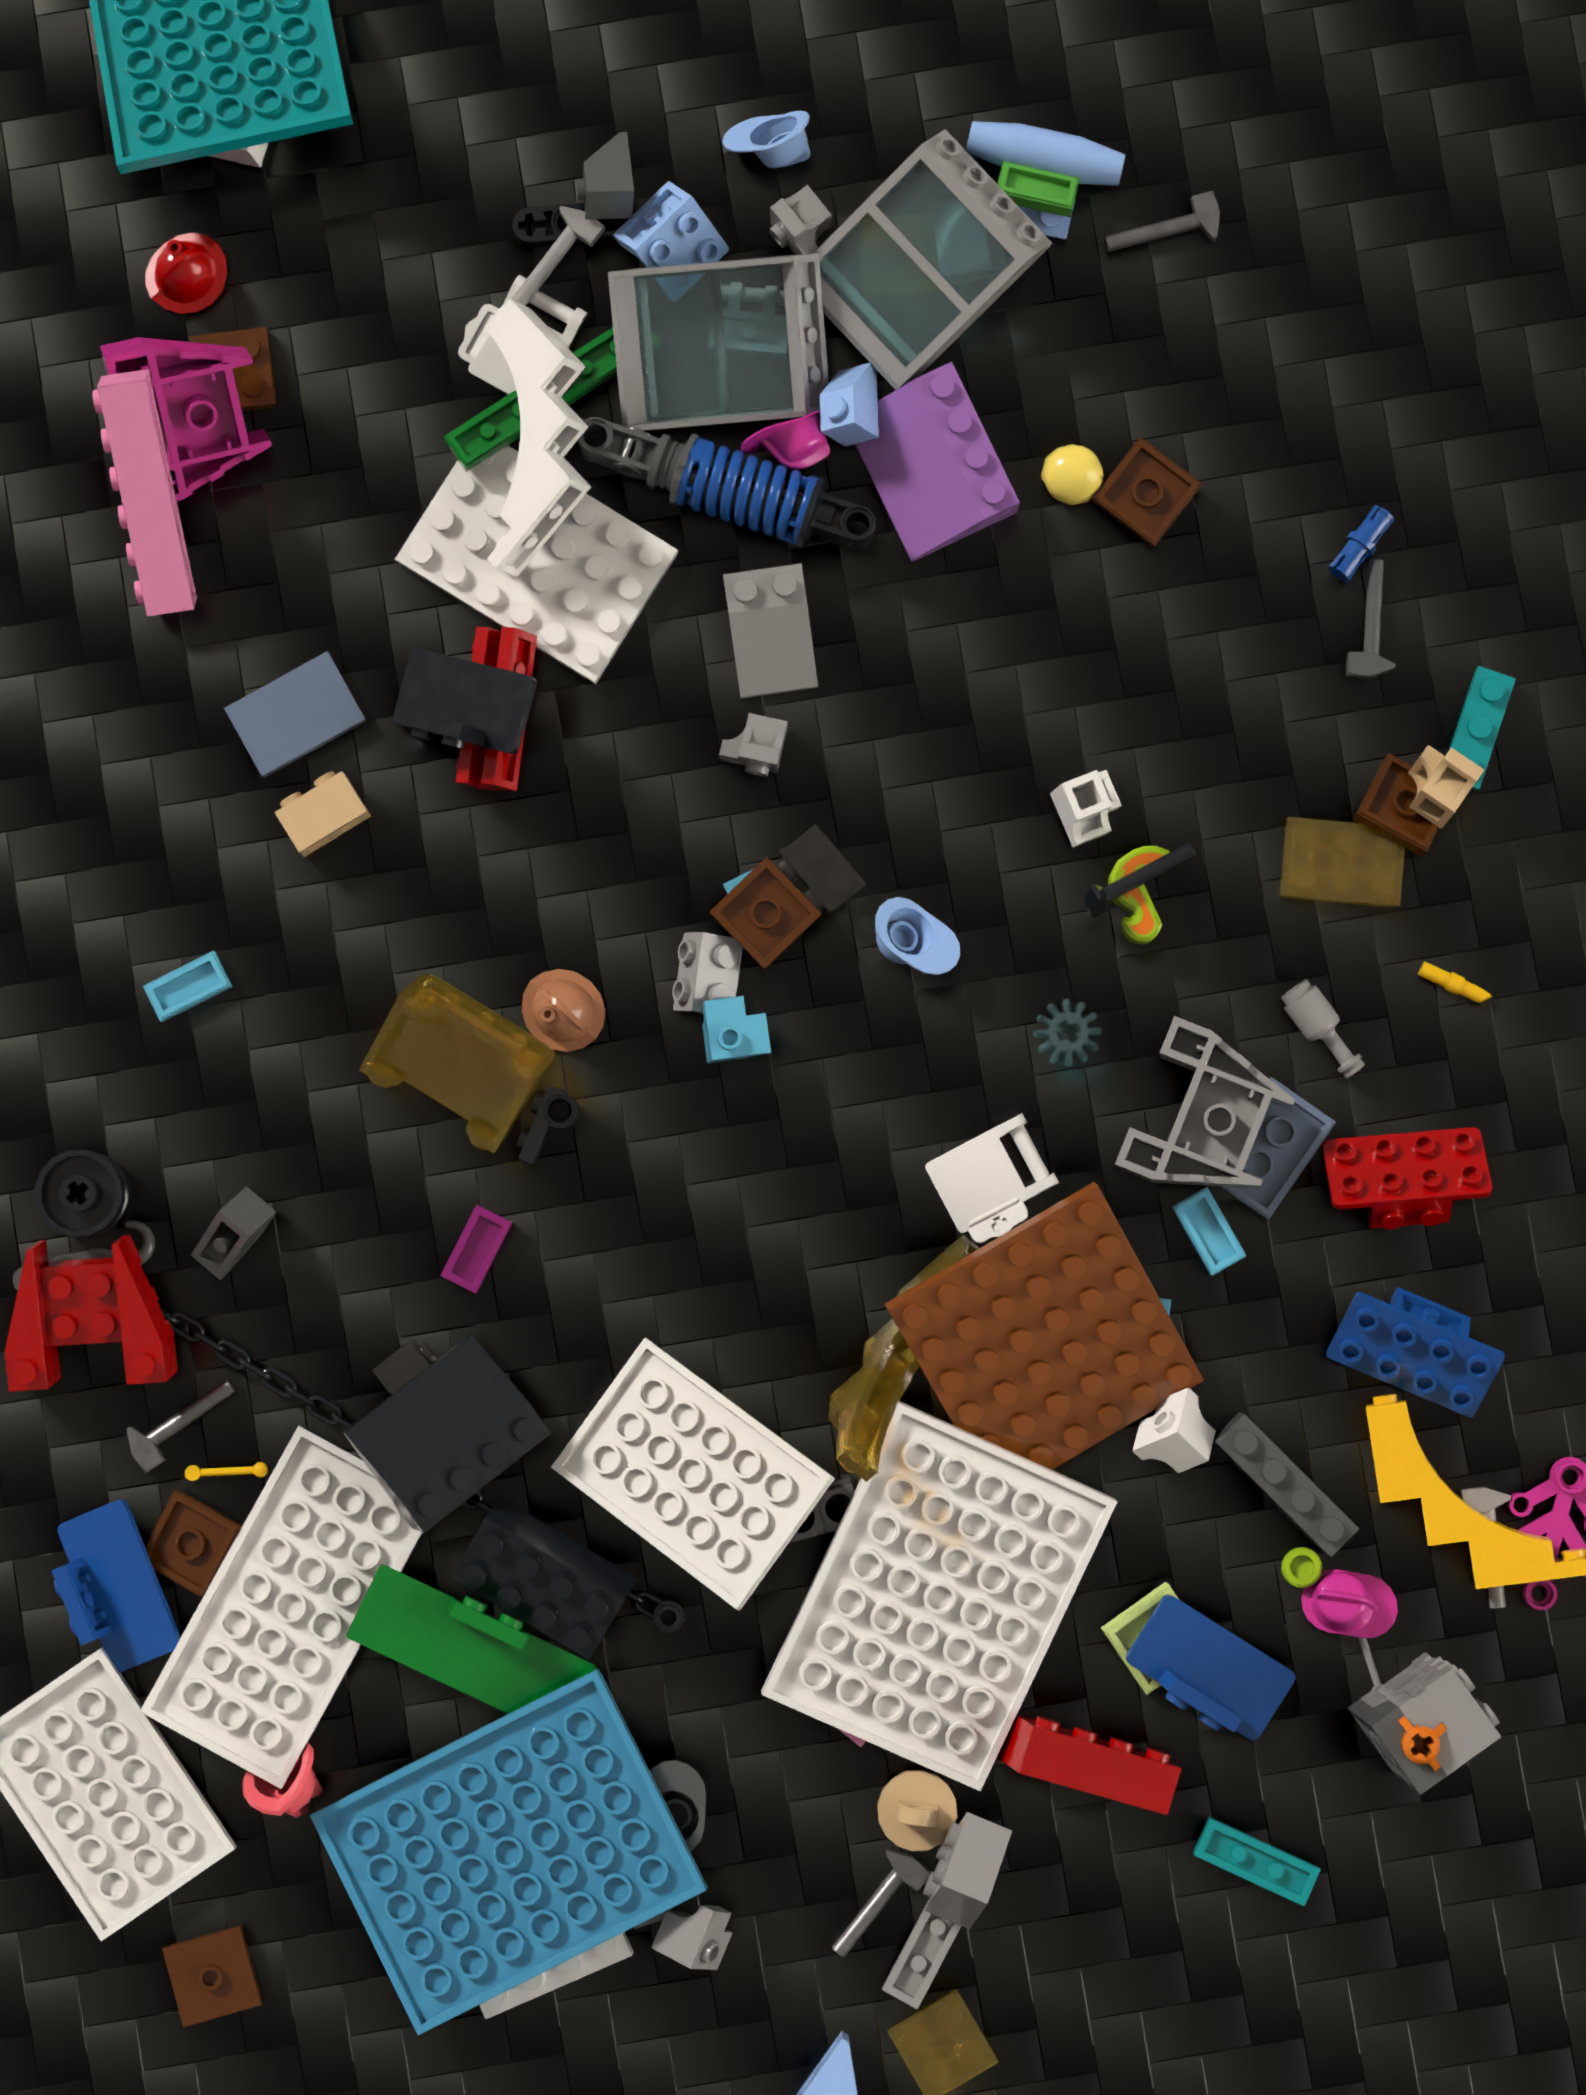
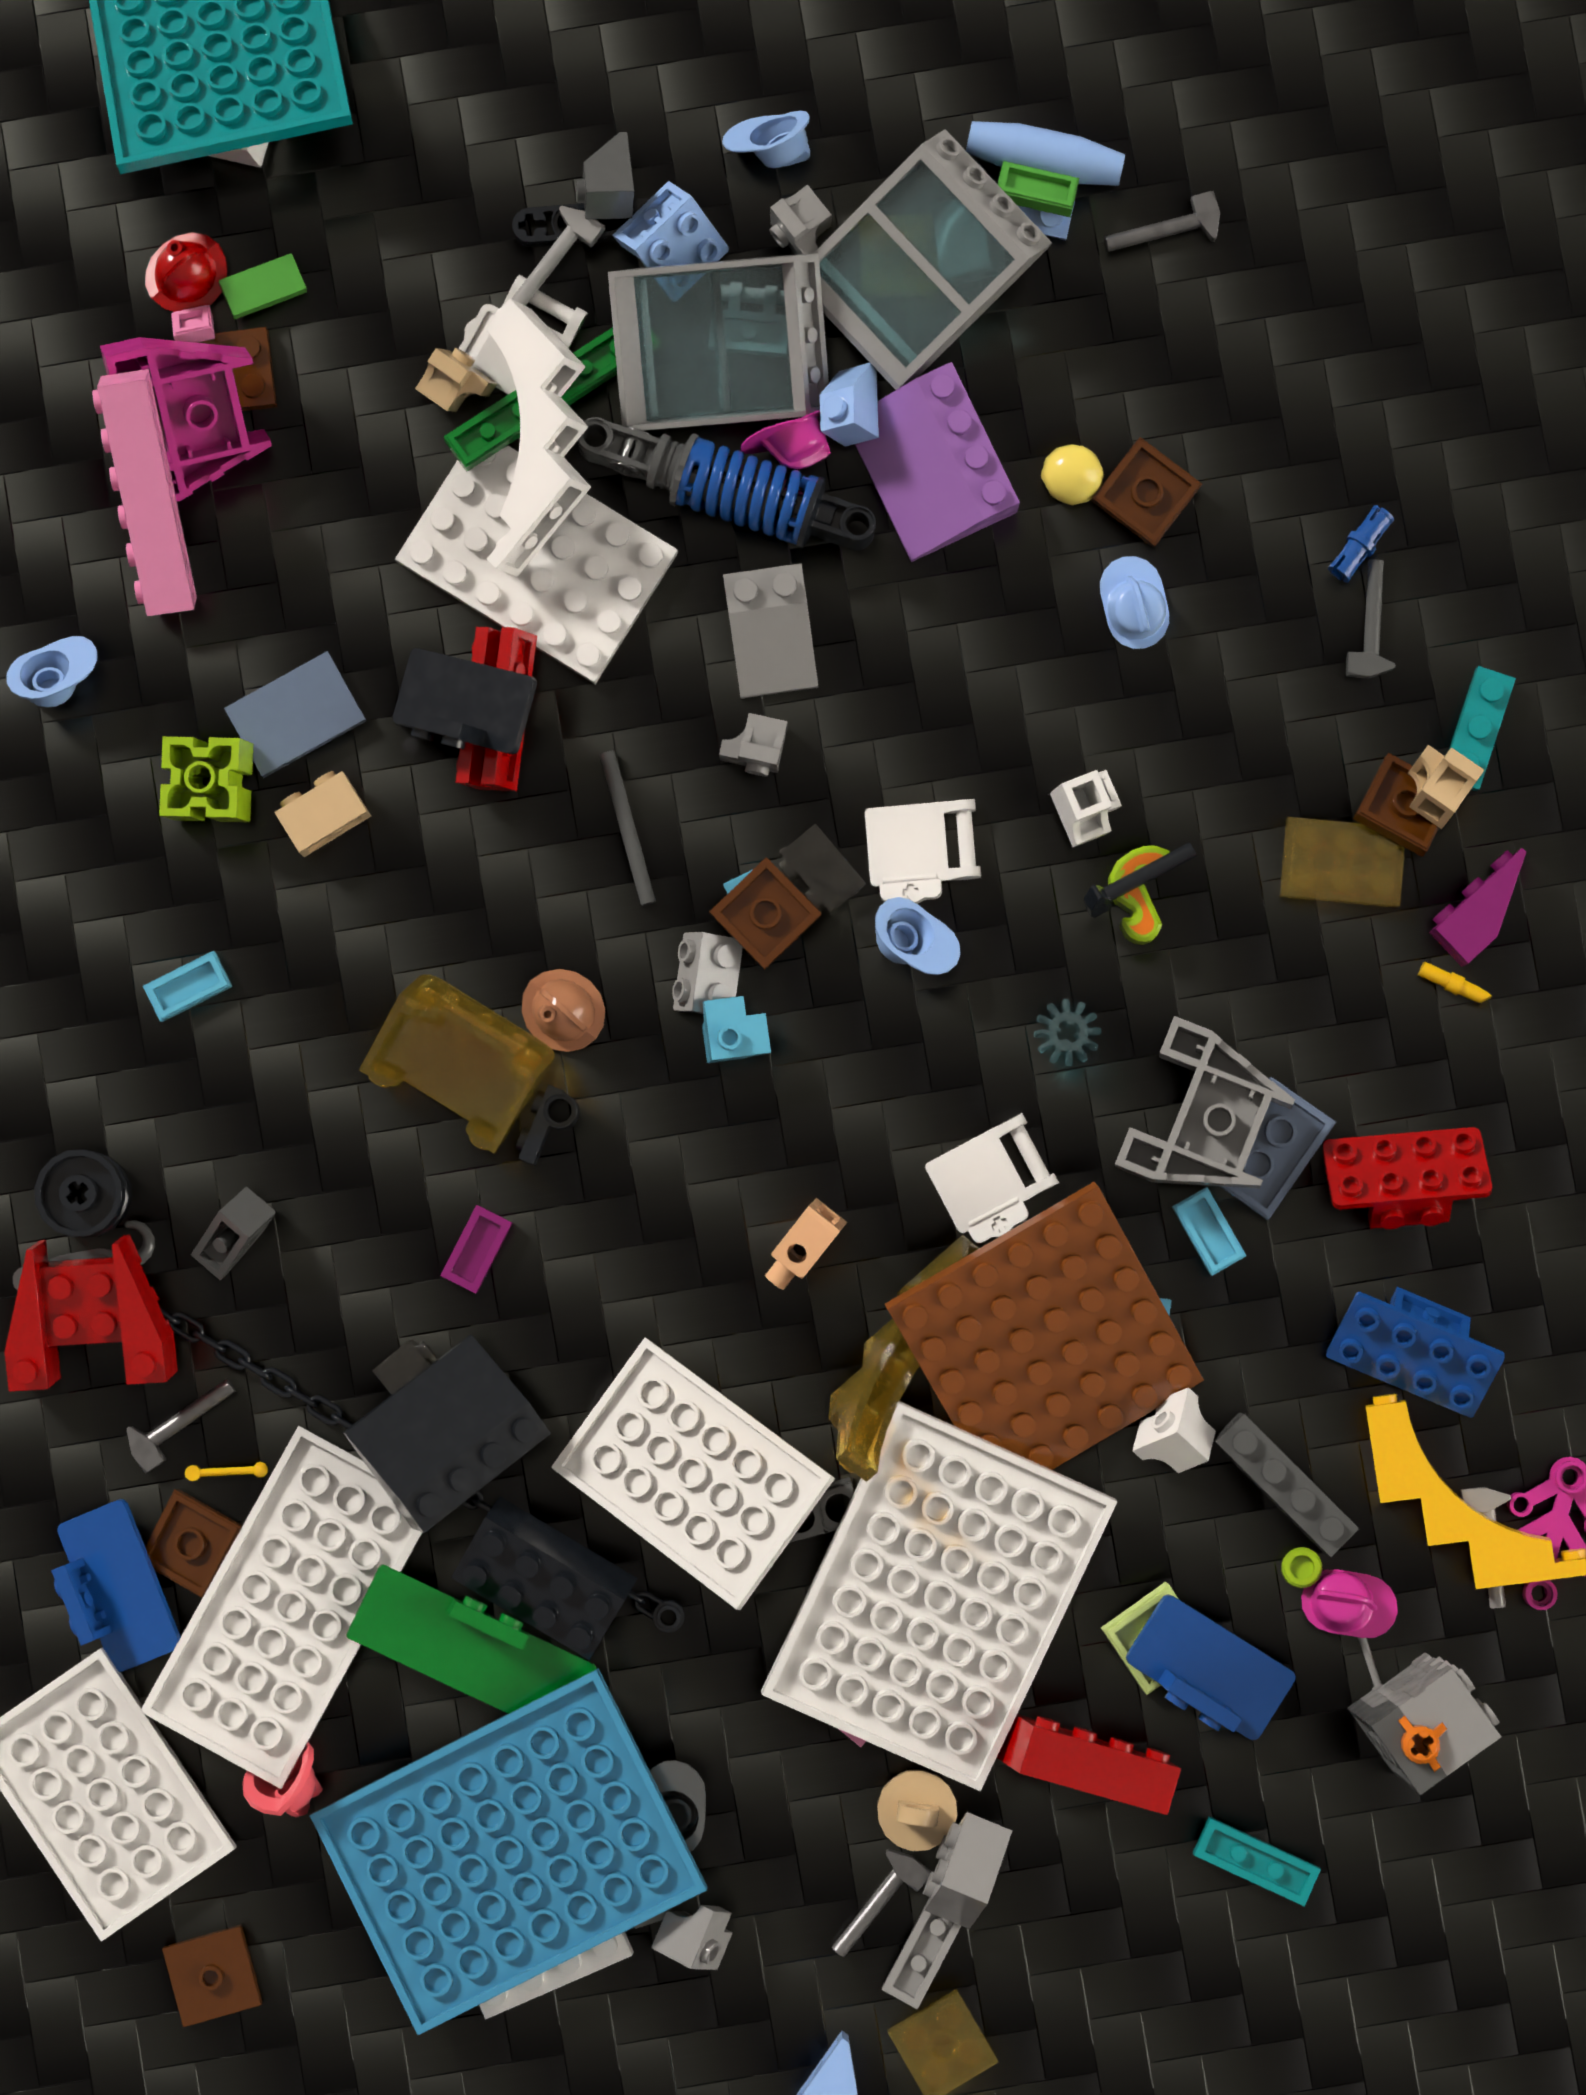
(53, 671): none -> light blue piece
(192, 761): none -> lime brick
(193, 324): none -> bright pink tile
(262, 286): none -> bright green tile
(452, 379): none -> tan brick
(627, 828): none -> dark grey bar
(814, 1232): none -> light nougat torso
(911, 848): none -> white piece
(1134, 602): none -> light blue piece
(1318, 1021): light grey piece -> none
(1479, 916): none -> magenta slope

